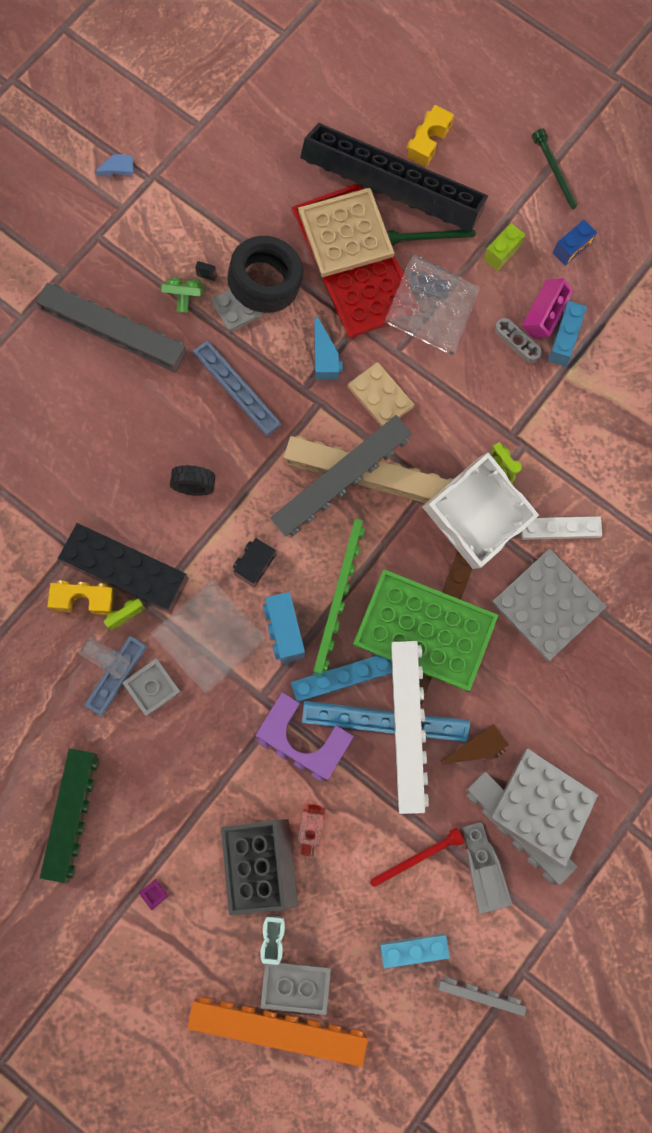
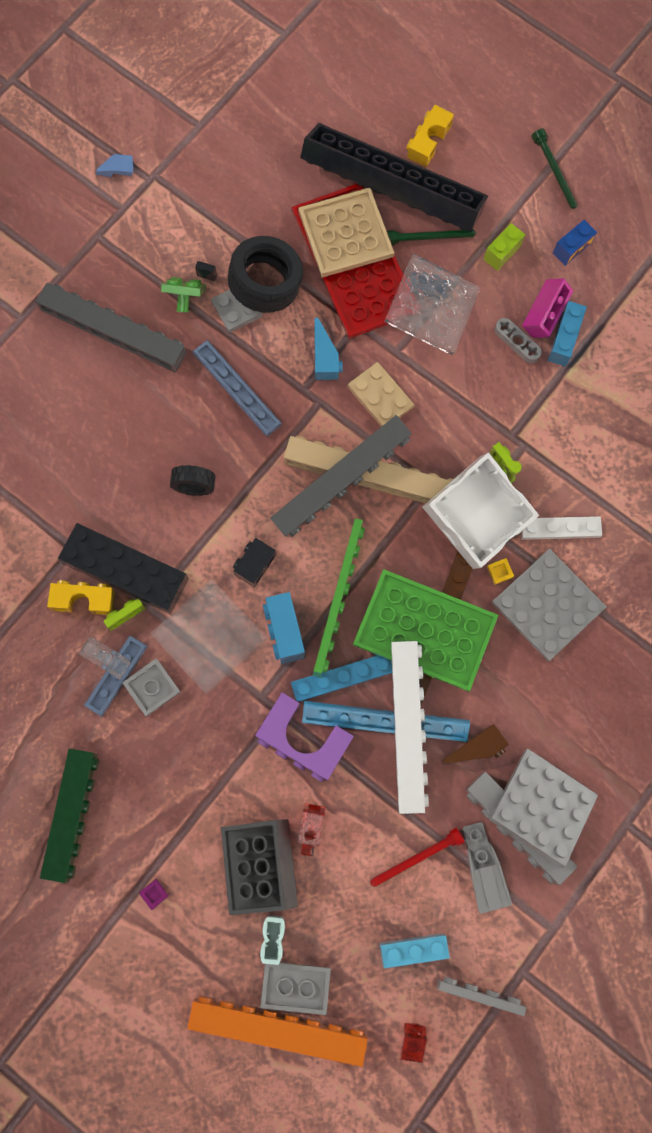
(413, 1042): none -> clear red bracket
(500, 571): none -> yellow plate

